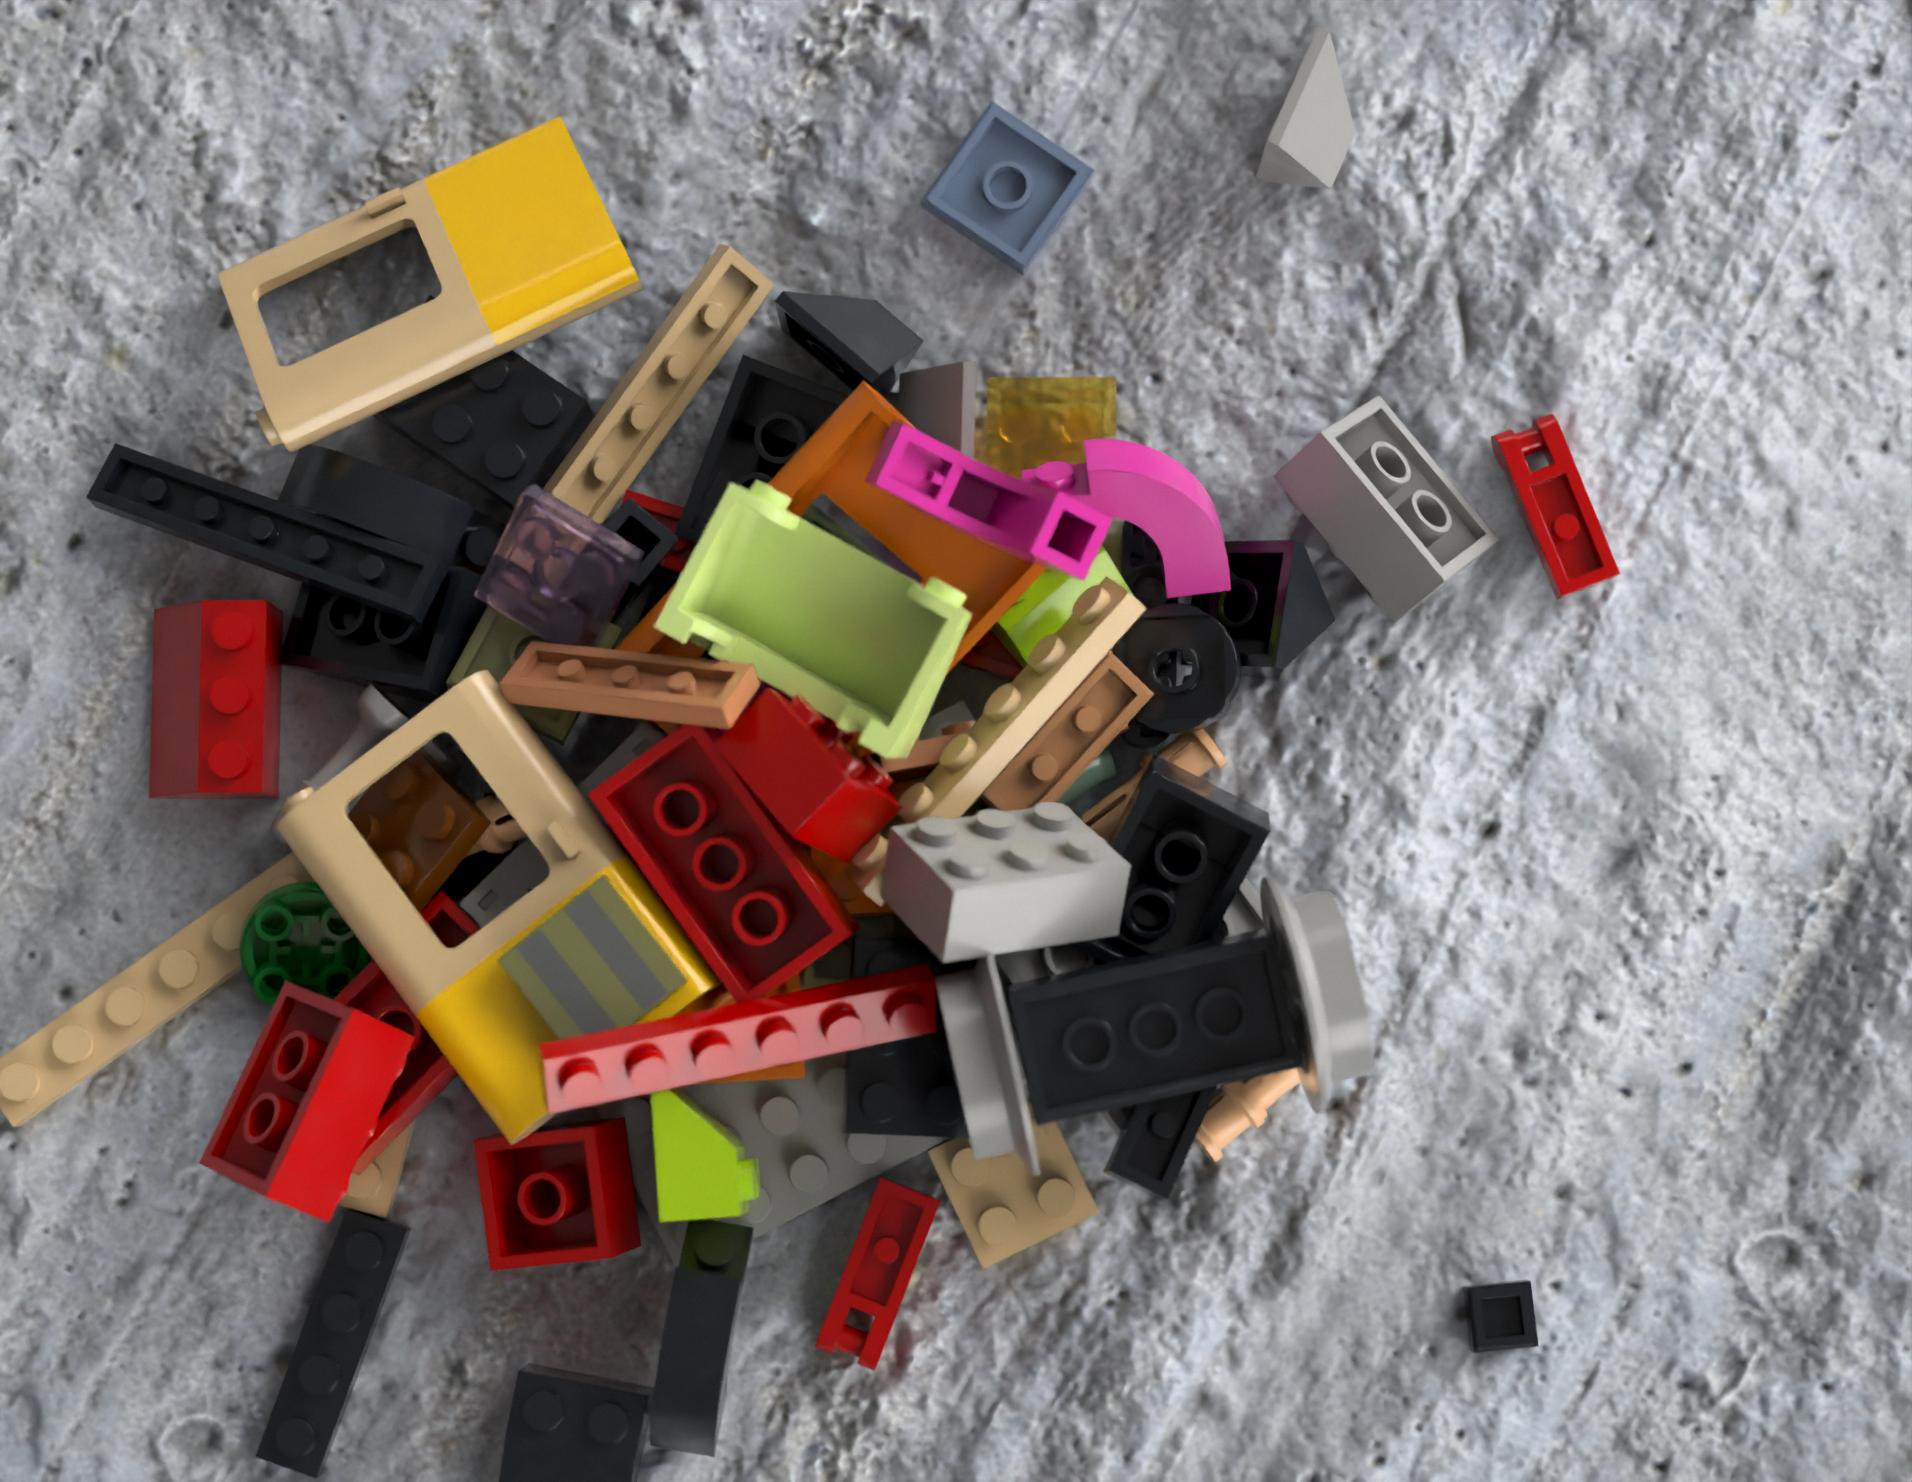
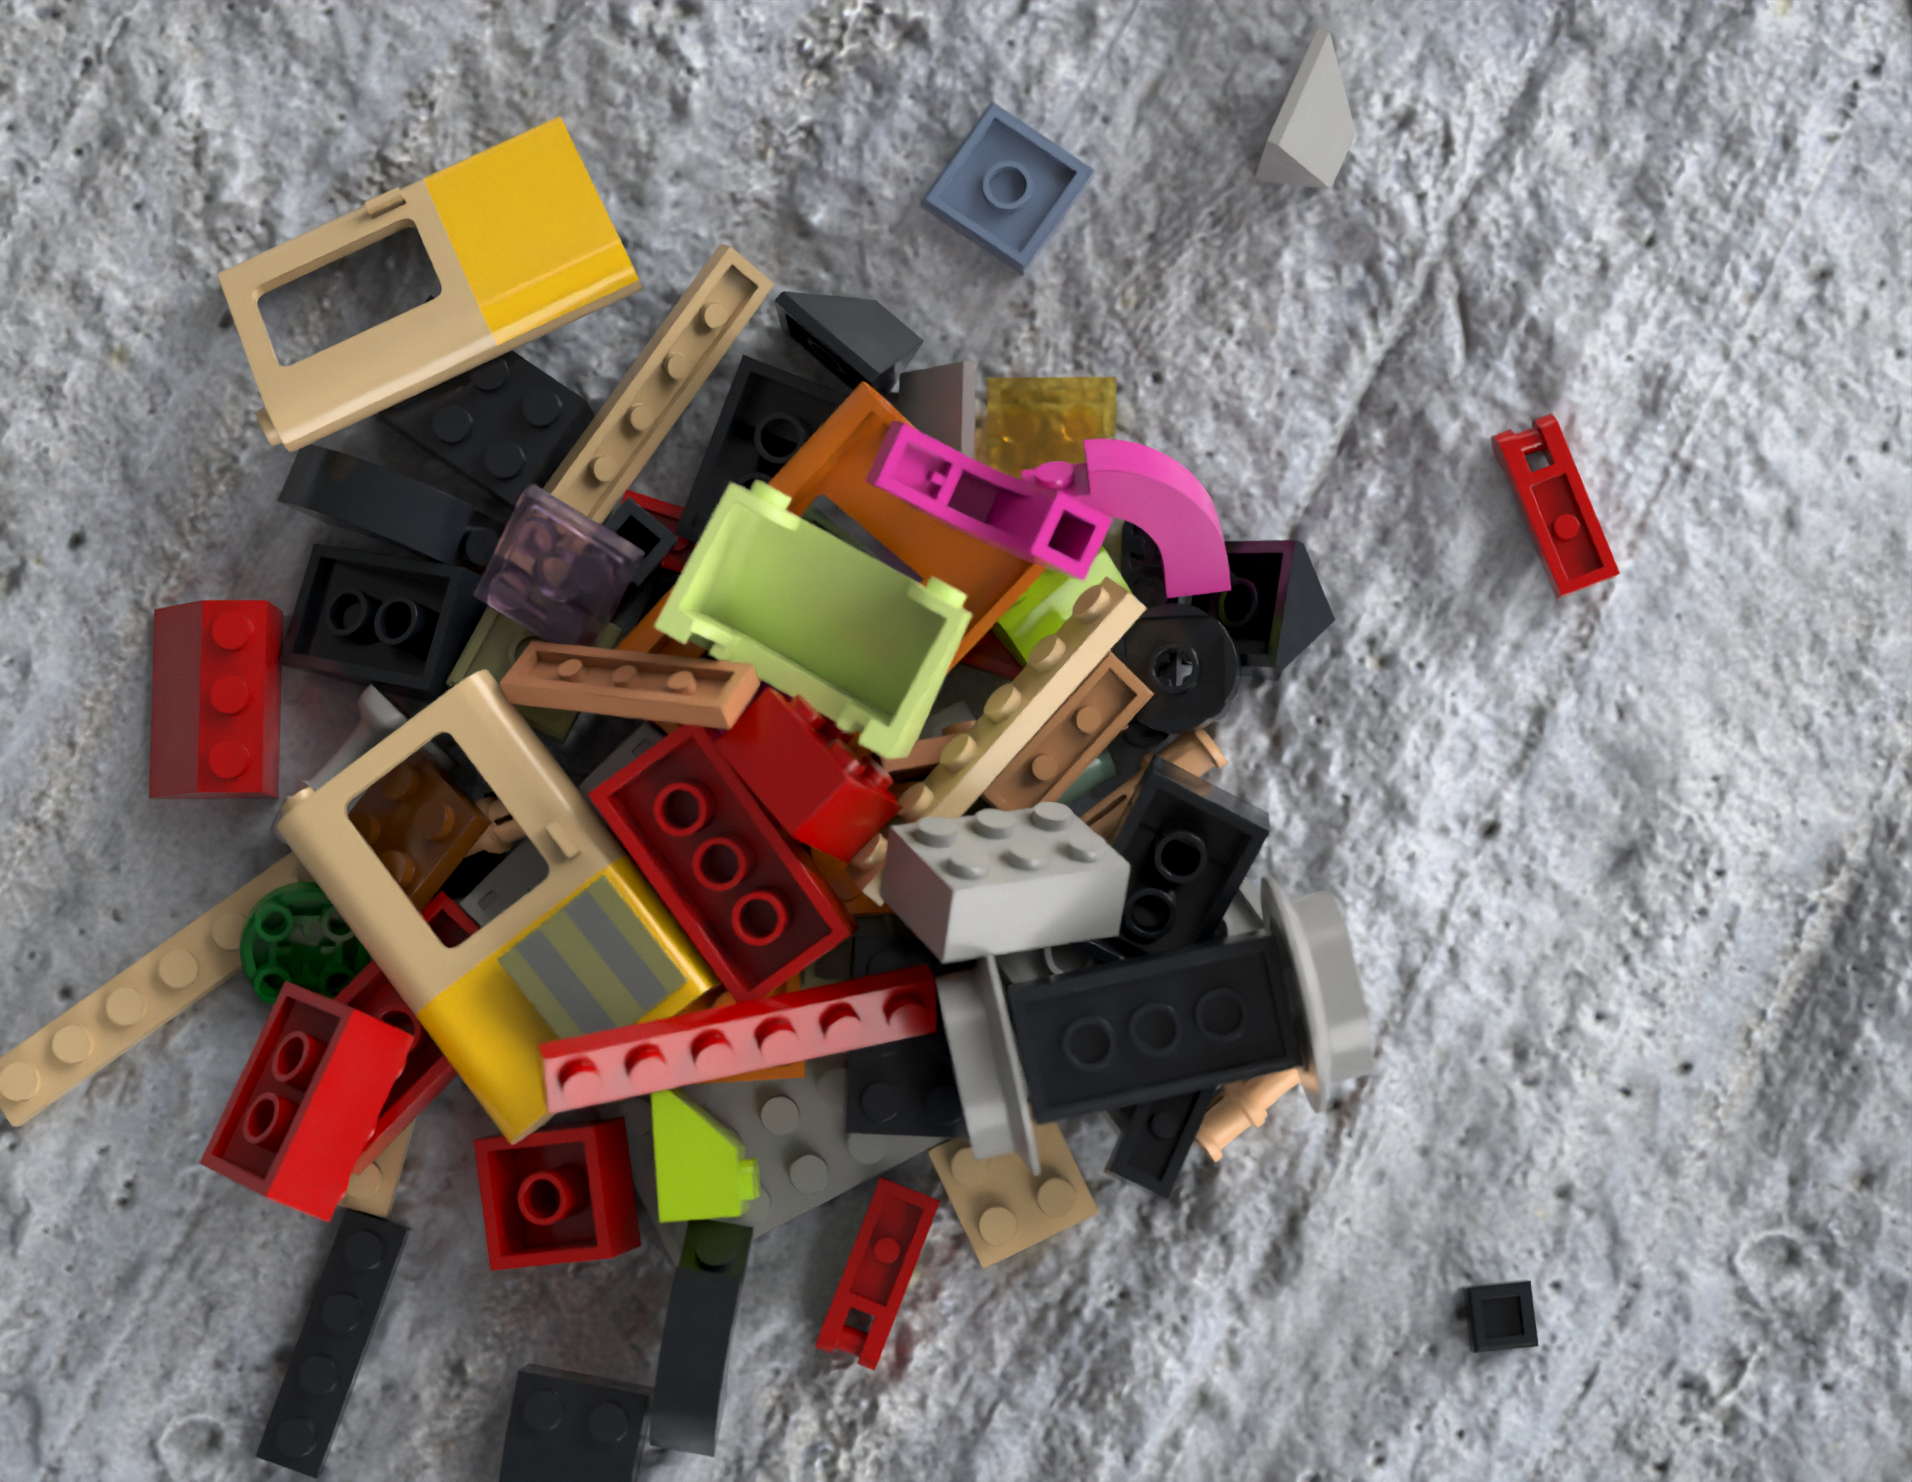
(268, 533): black plate -> none
(1385, 507): light grey slope -> none

